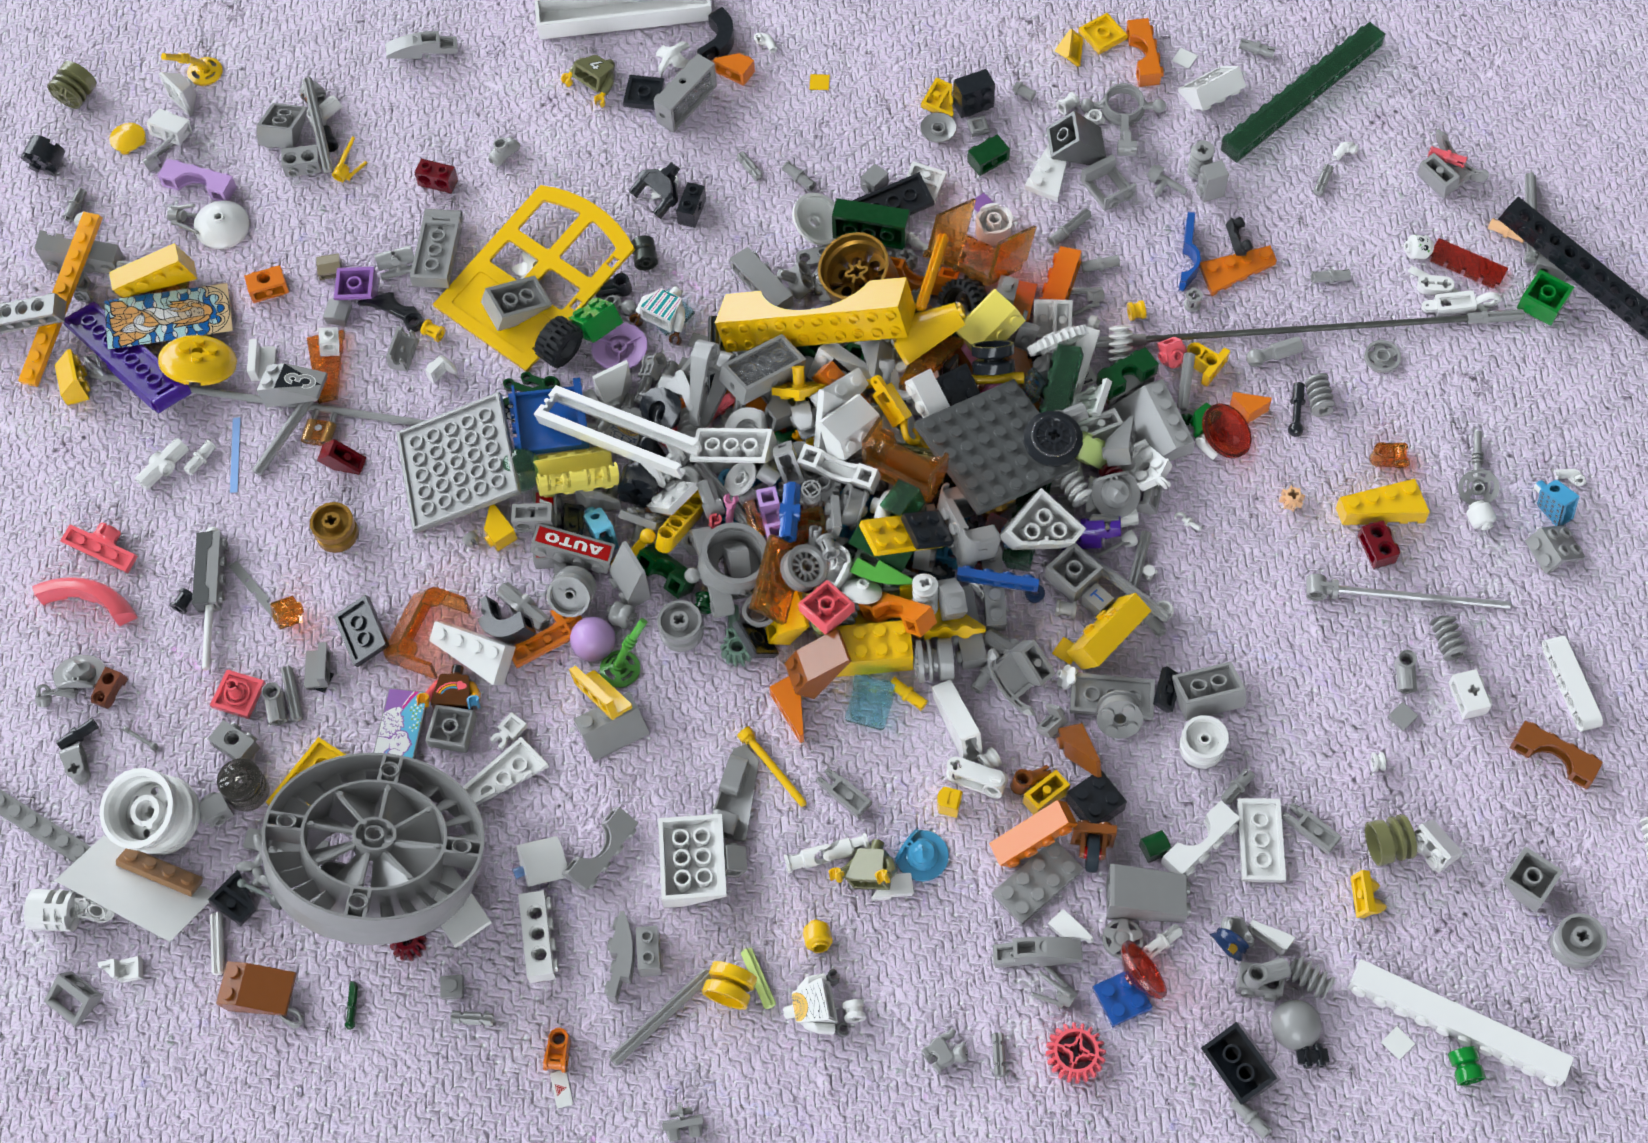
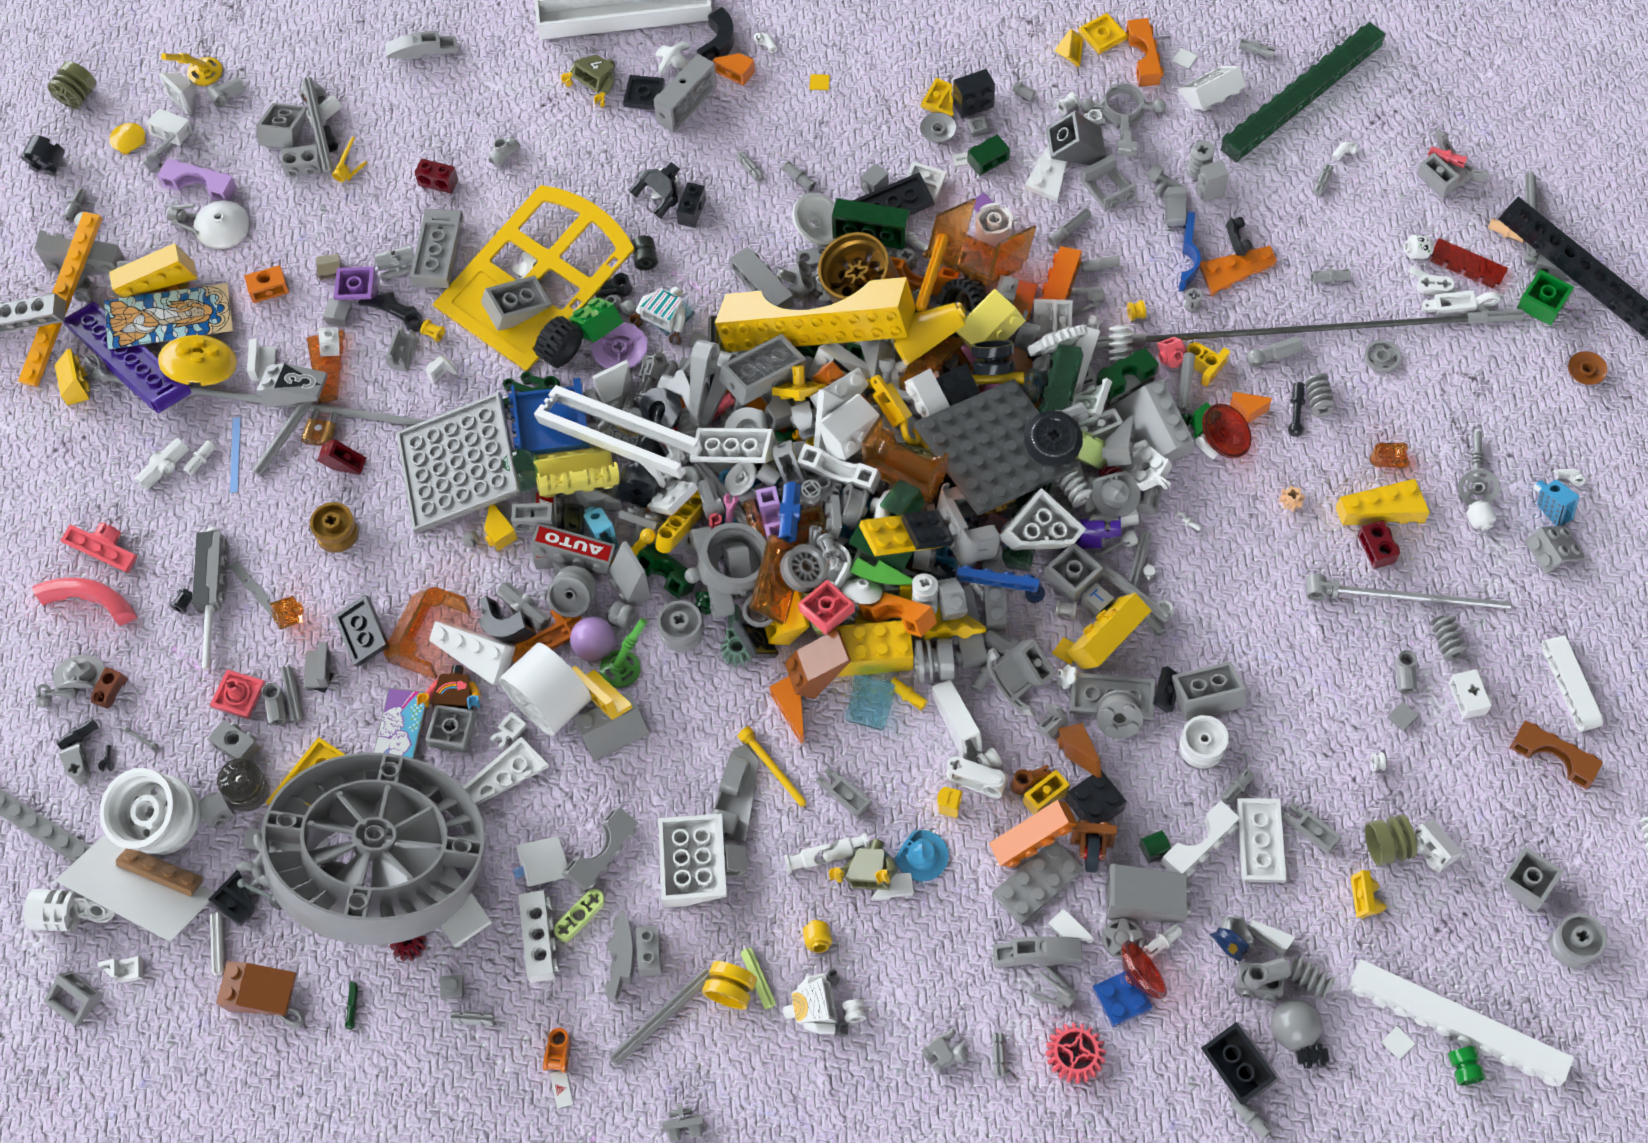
(106, 760): none -> black hand
(221, 93): none -> light grey piece
(545, 689): none -> white wheel
(563, 922): none -> yellowish green beam
(960, 159): none -> white sticker
(1175, 206): none -> light grey tile
(1590, 362): none -> dark orange dish

